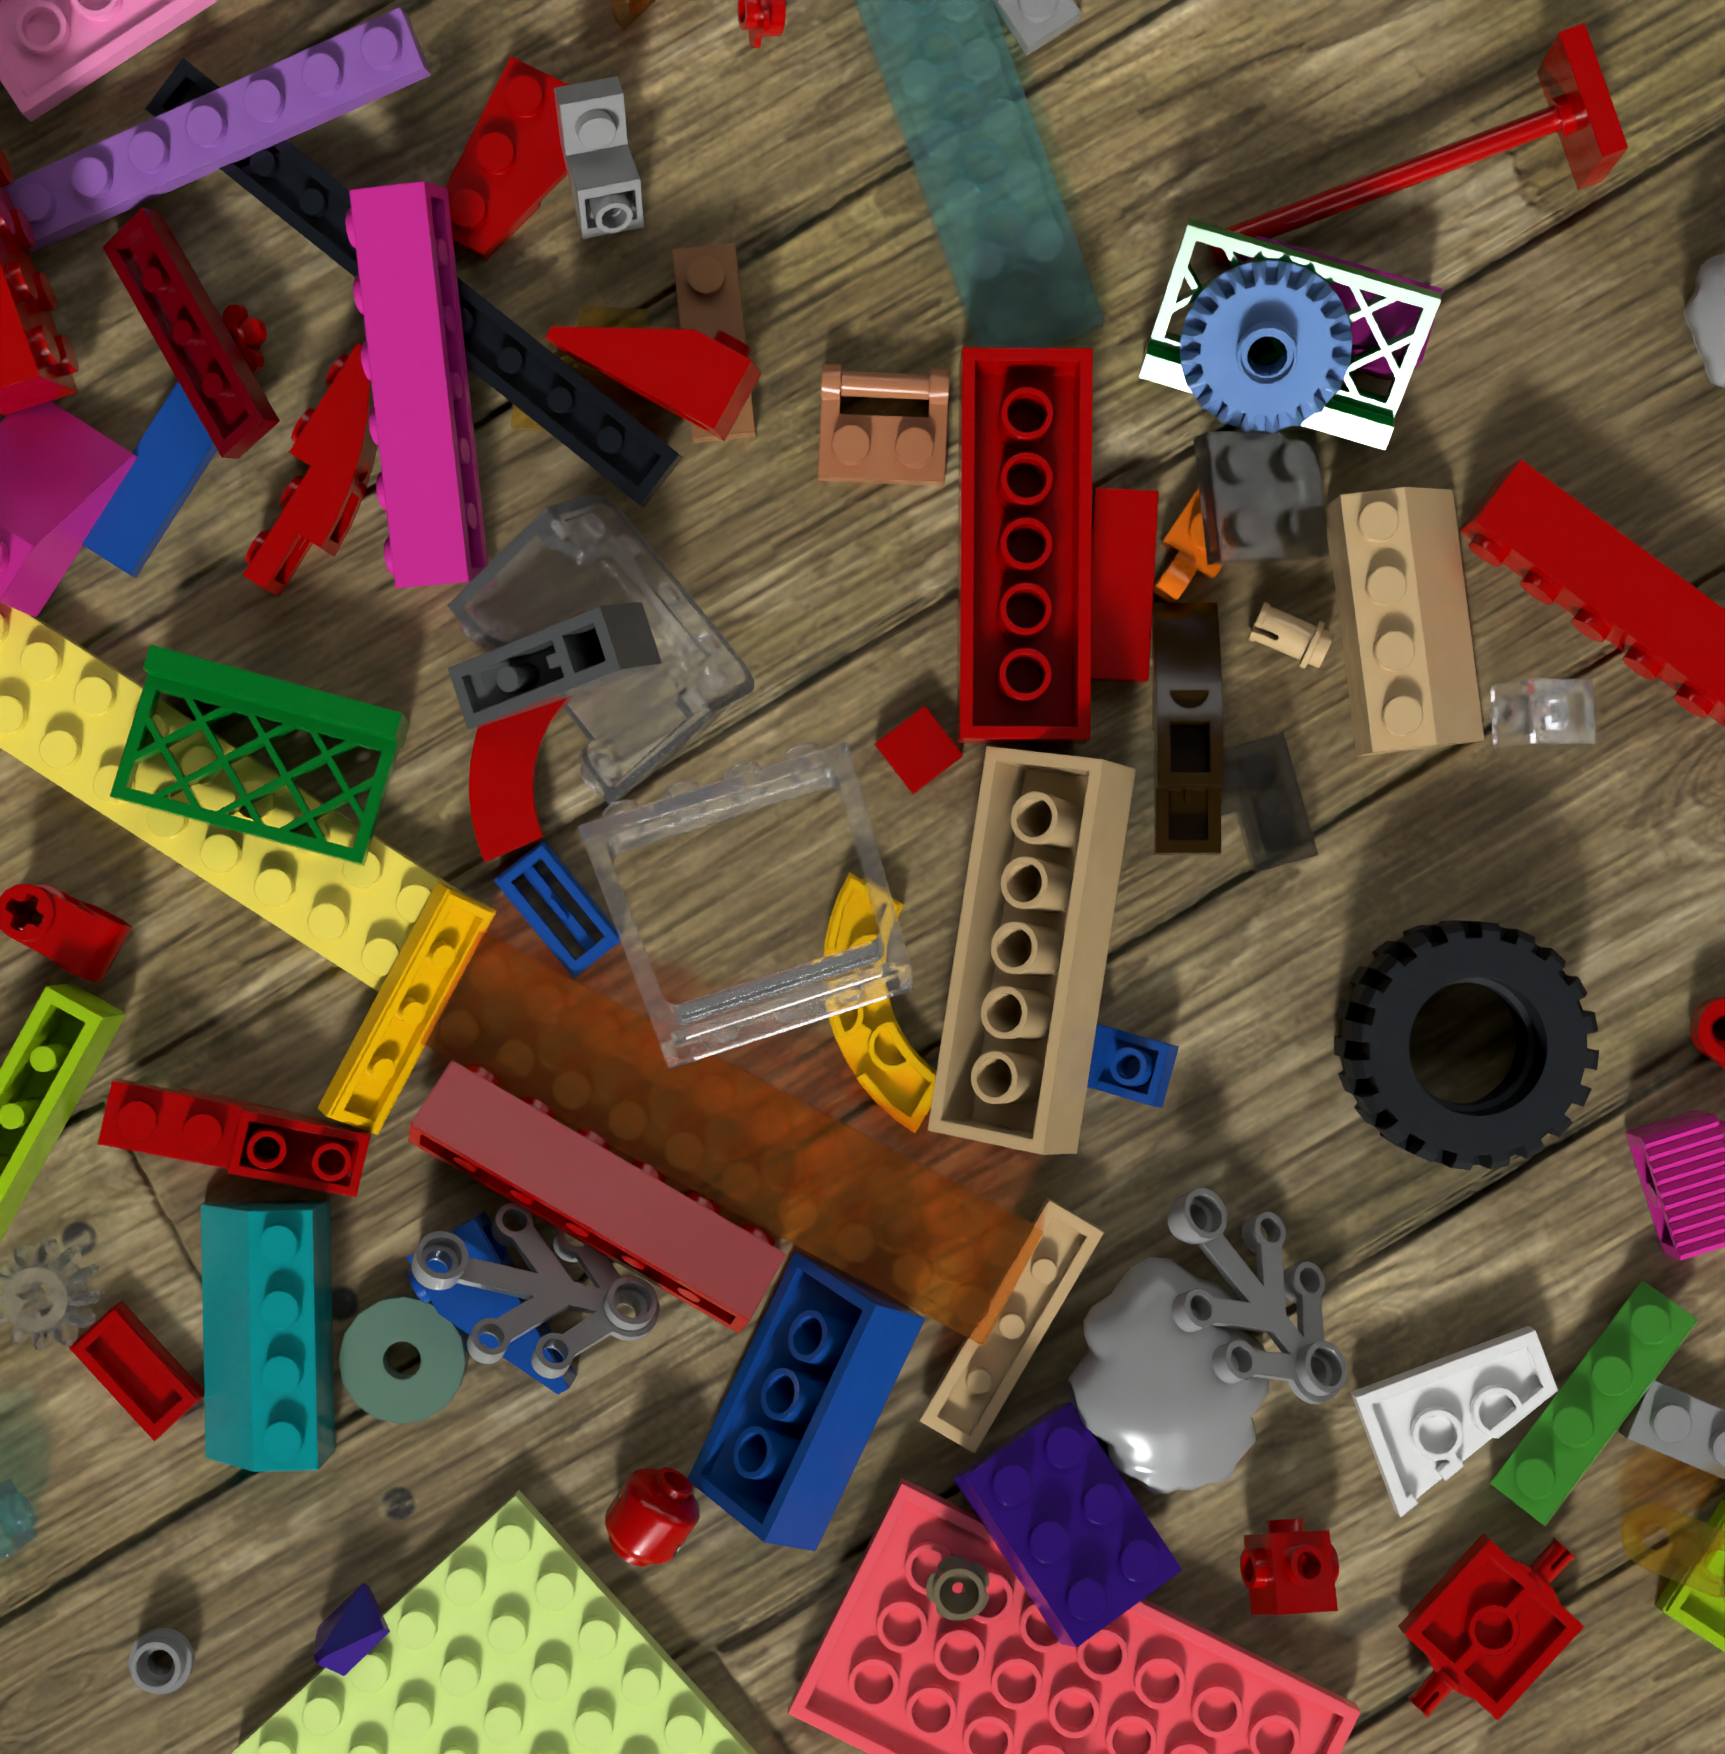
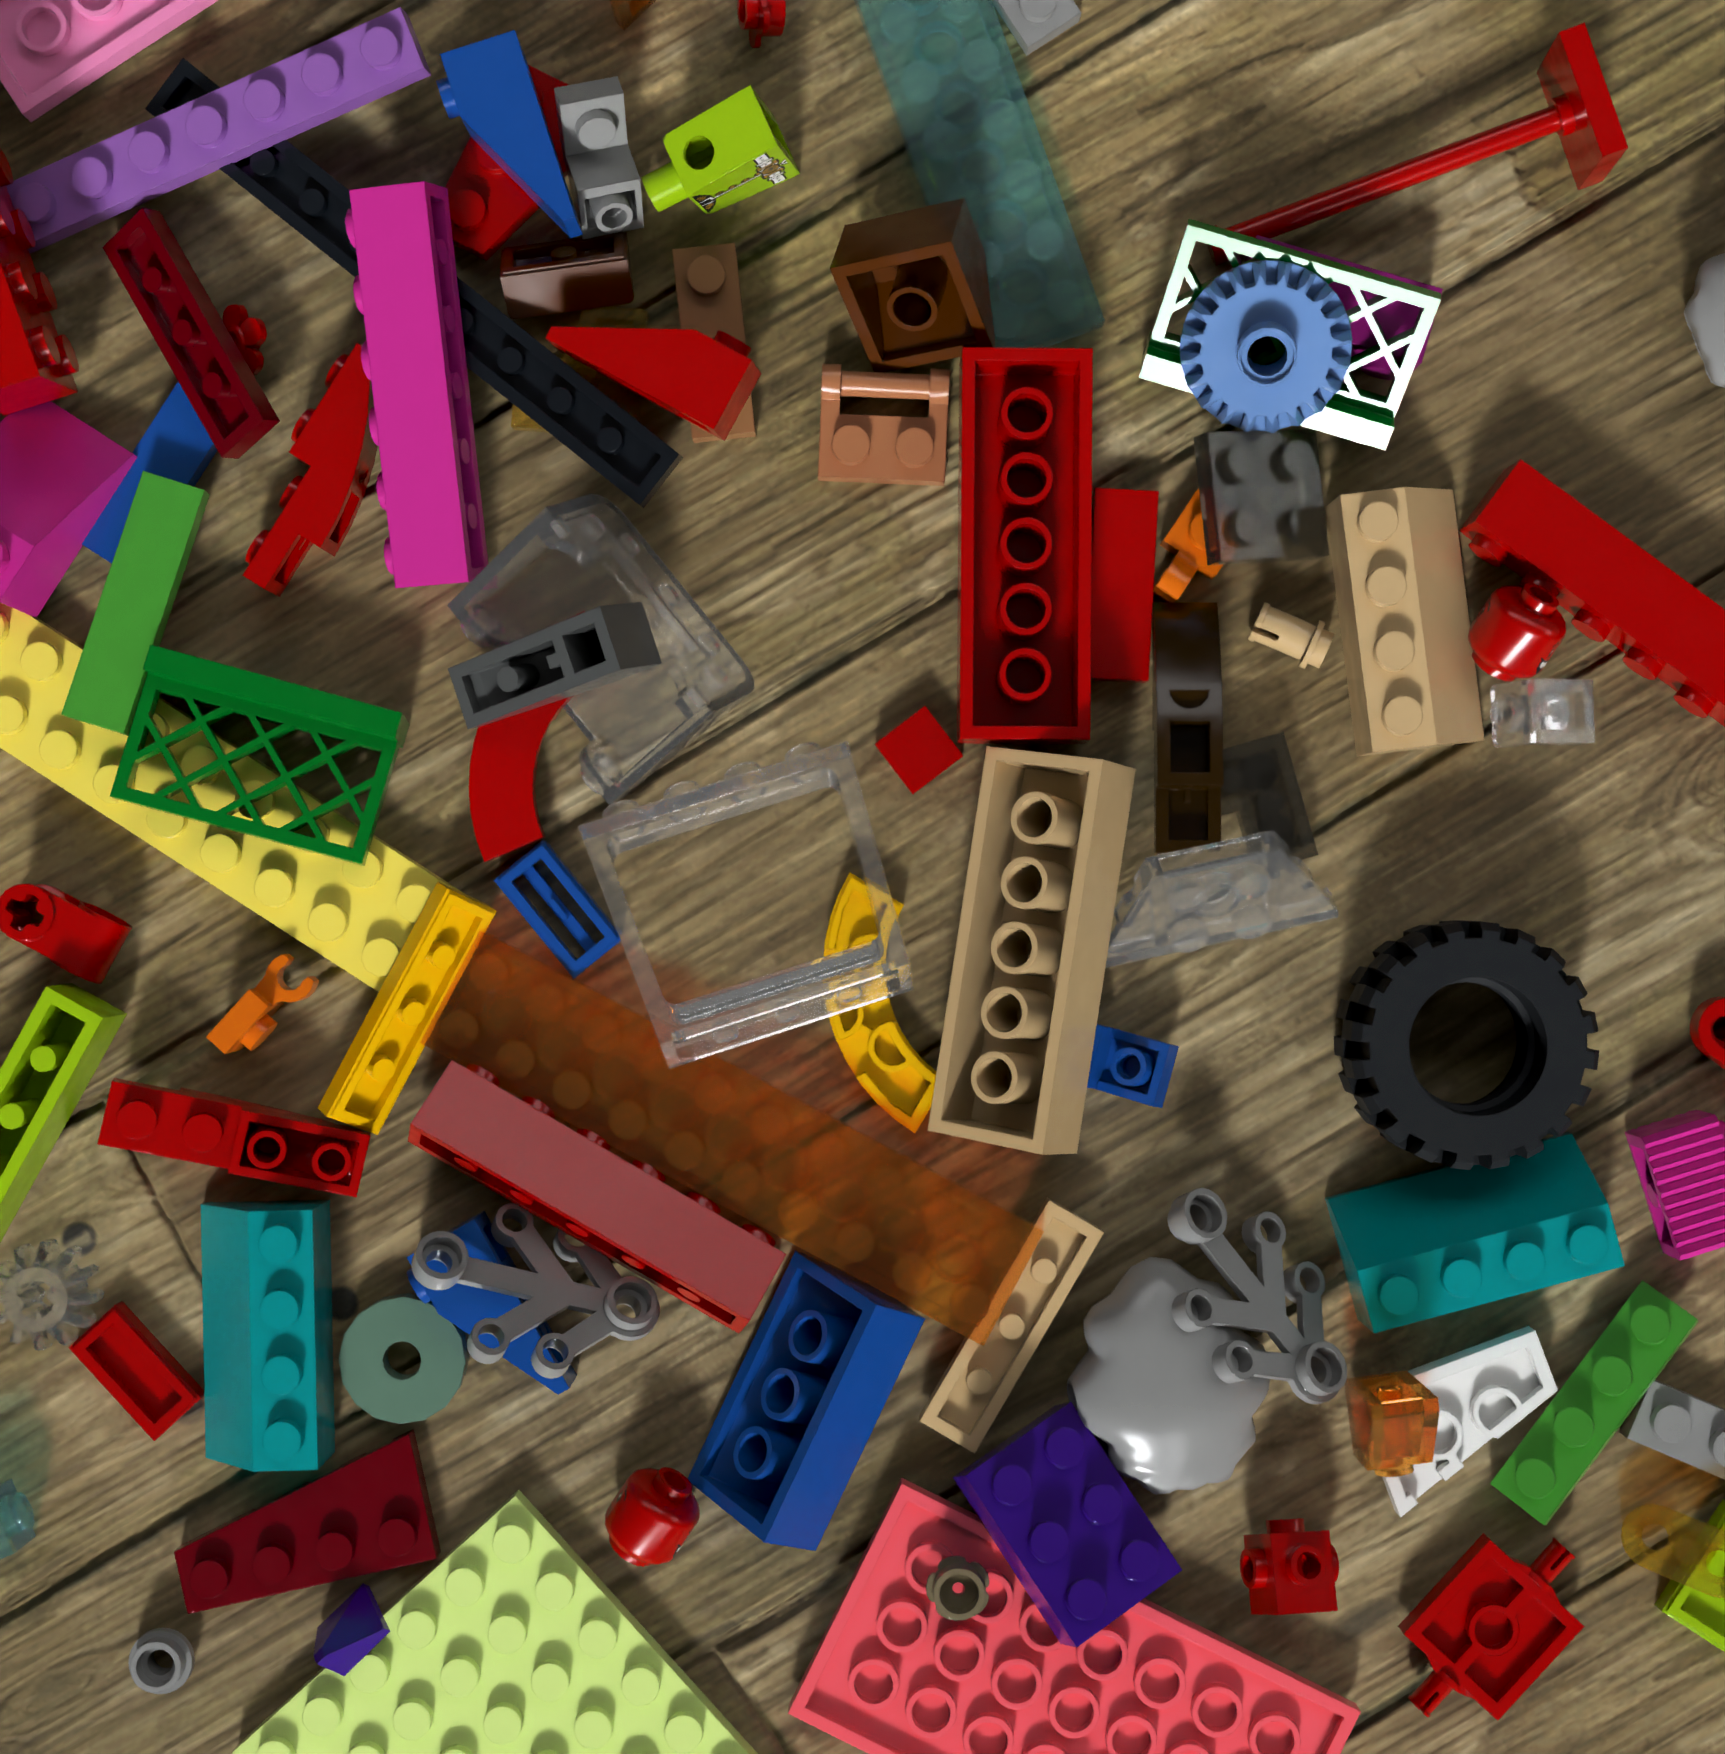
(135, 602): none -> bright green tile
(251, 1017): none -> orange plate
(331, 1529): none -> dark red wing
(502, 112): none -> blue slope
(566, 275): none -> reddish brown slope
(722, 156): none -> lime torso
(915, 285): none -> reddish brown slope
(1215, 897): none -> clear wing
(1391, 1422): none -> clear orange slope
(1472, 1235): none -> teal slope
(1516, 632): none -> red head

